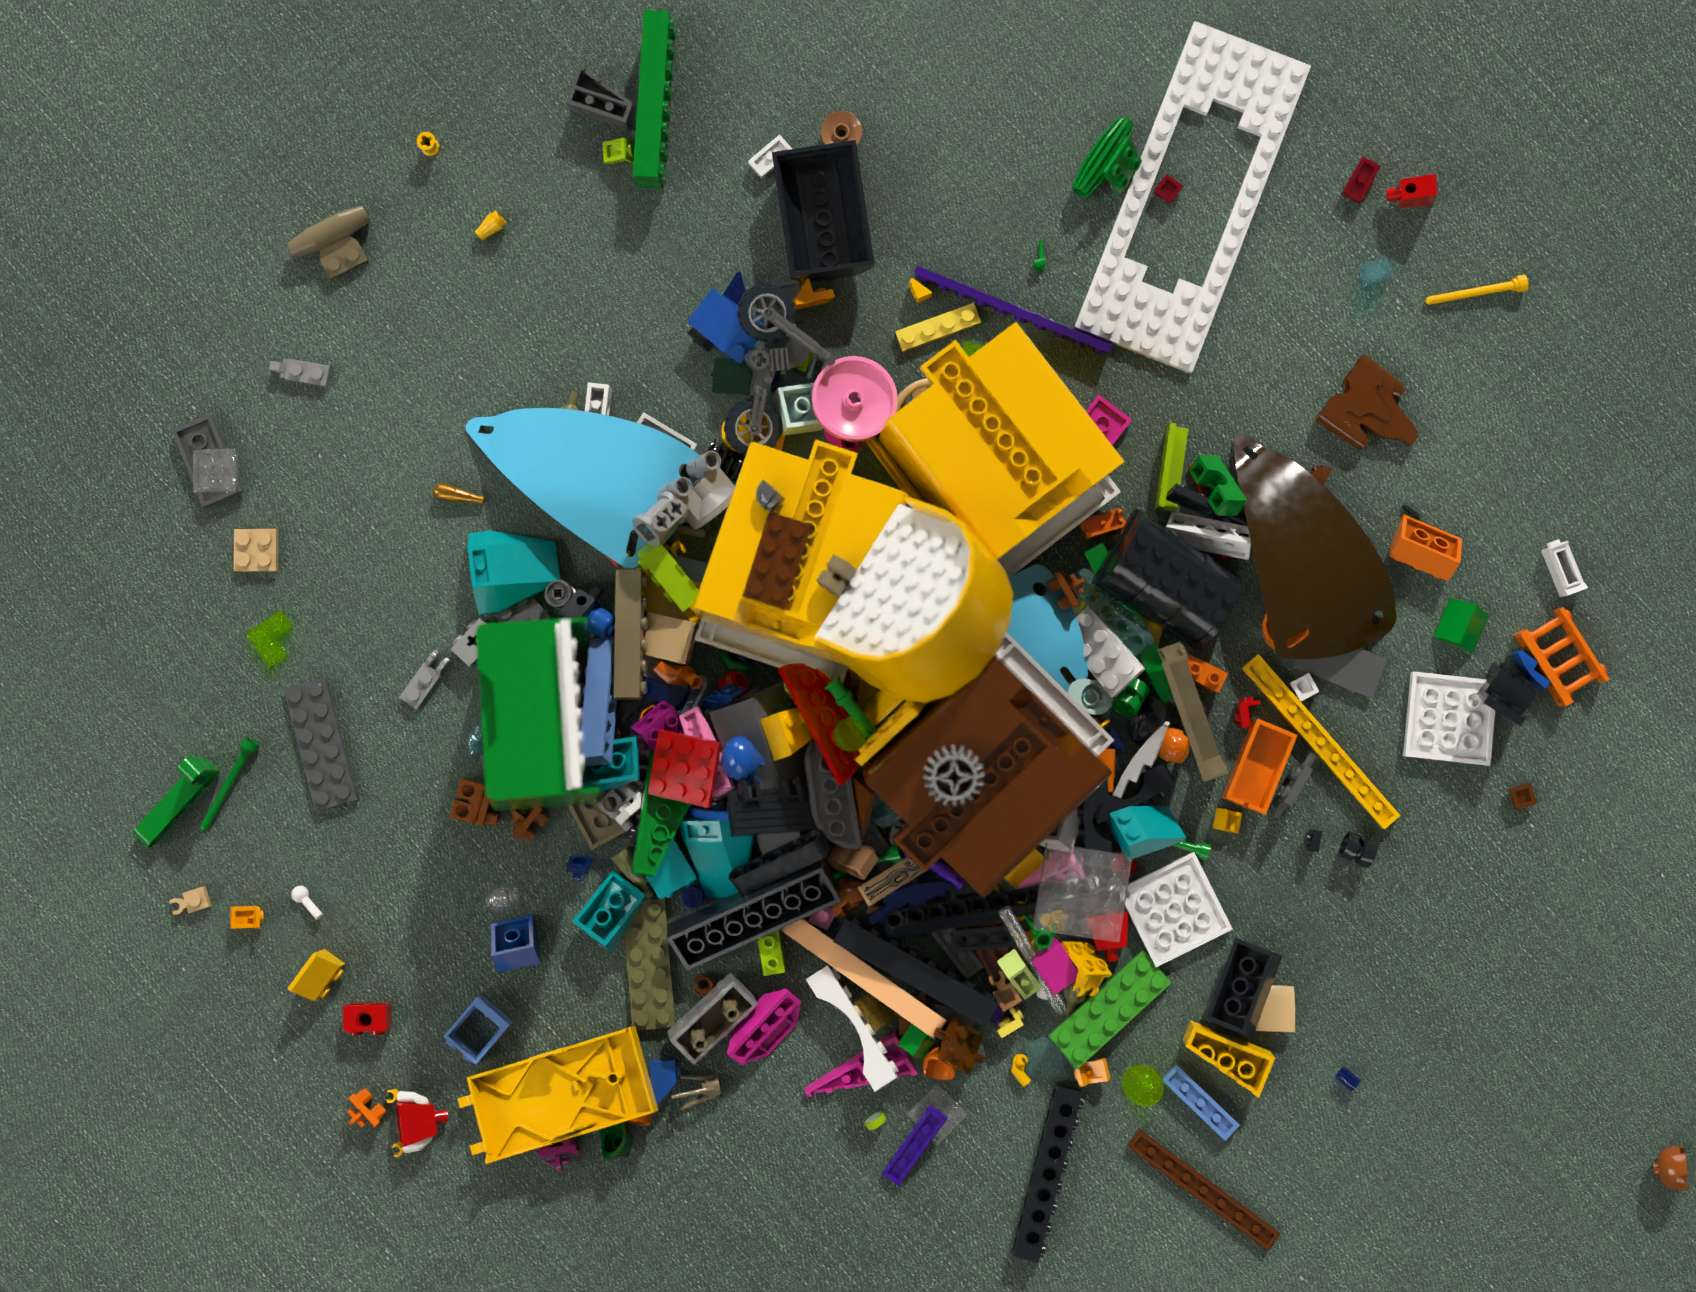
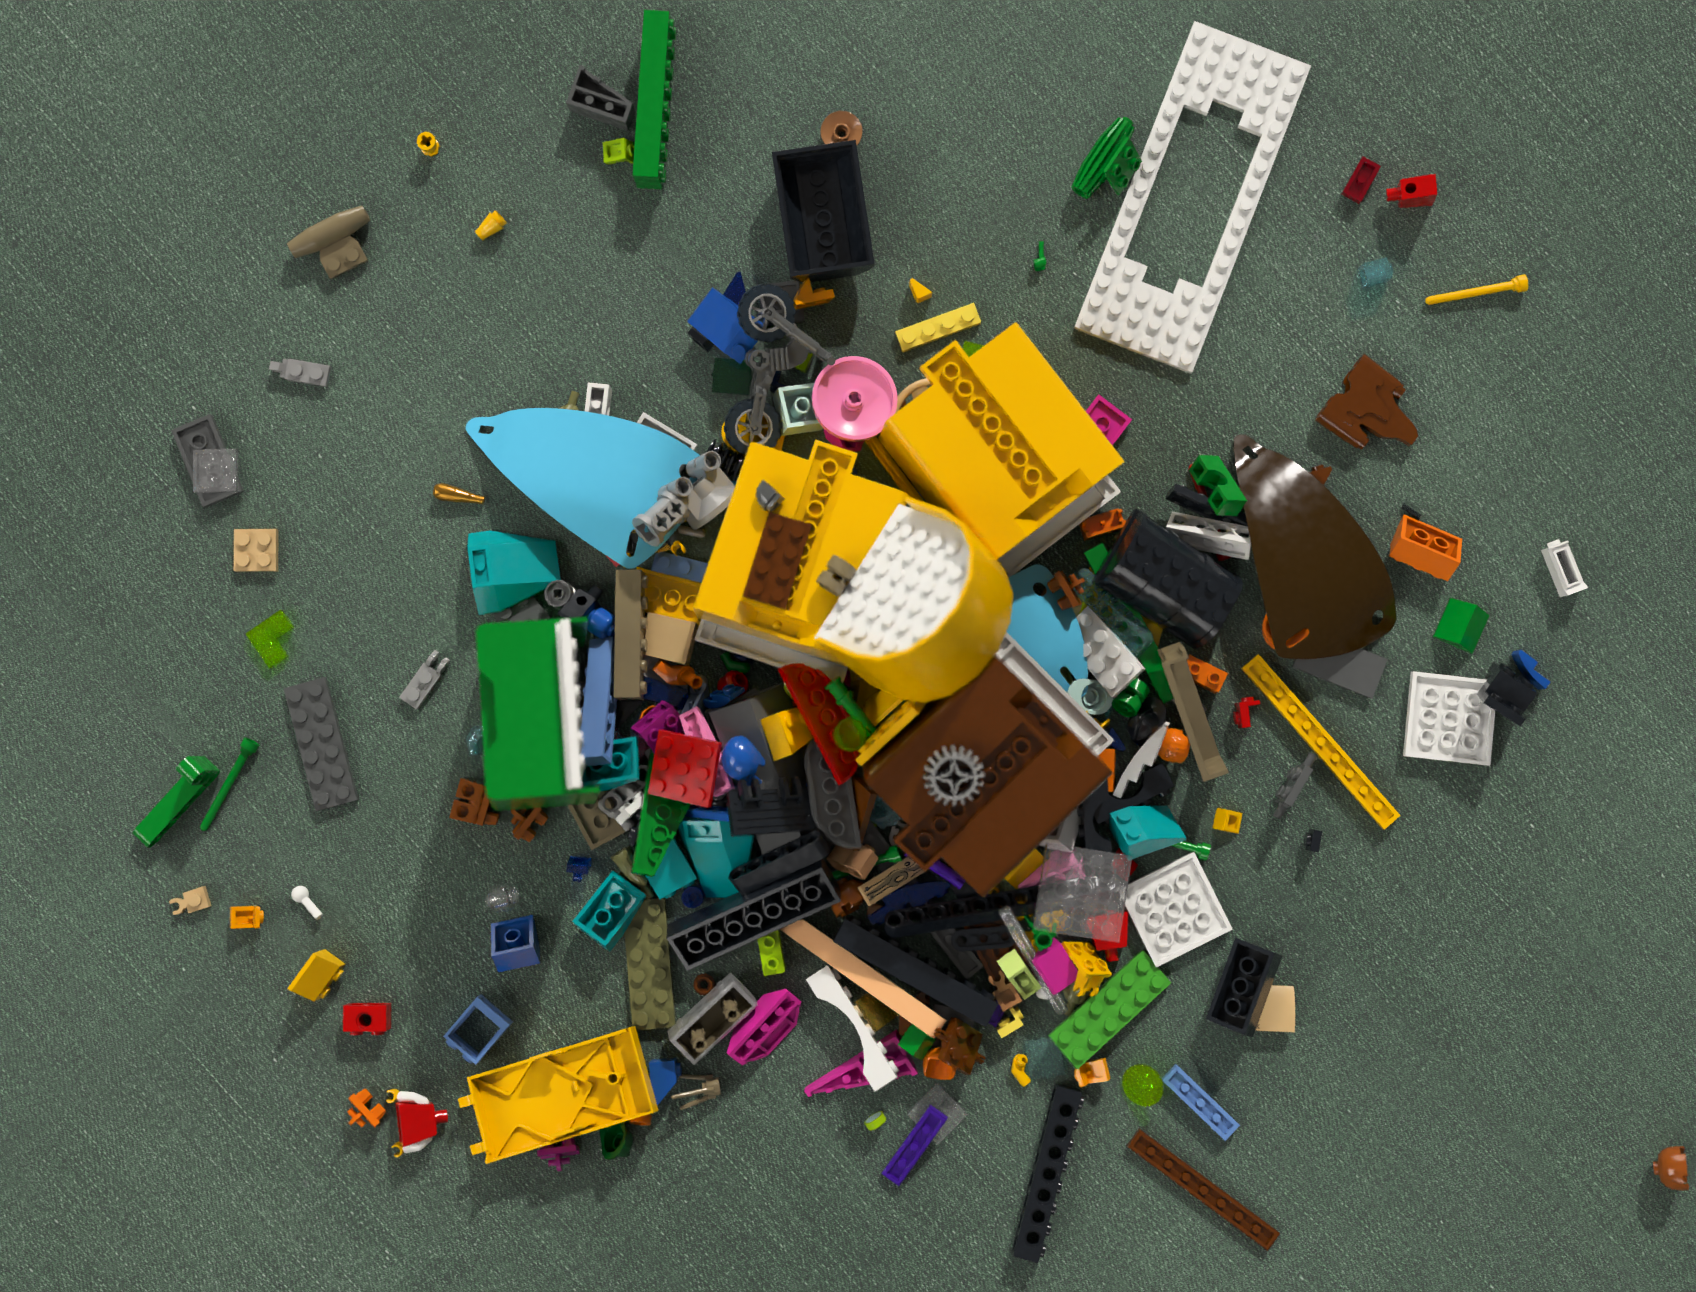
(463, 644): light grey brick -> none
(669, 575): lime wedge -> none
(763, 162): white plate -> none
(823, 918): bright pink plate -> none
(1020, 314): dark purple plate -> none
(1168, 189): dark red plate -> none
(1171, 465): lime fence -> none
(1237, 1058): yellow wedge -> none
(1259, 766): orange piece -> none
(1304, 687): white plate -> none
(1347, 1078): clear blue hinge -> none
(1360, 850): black wheel -> none
(1522, 796): reddish brown plate -> none
(1560, 693): orange fence -> none

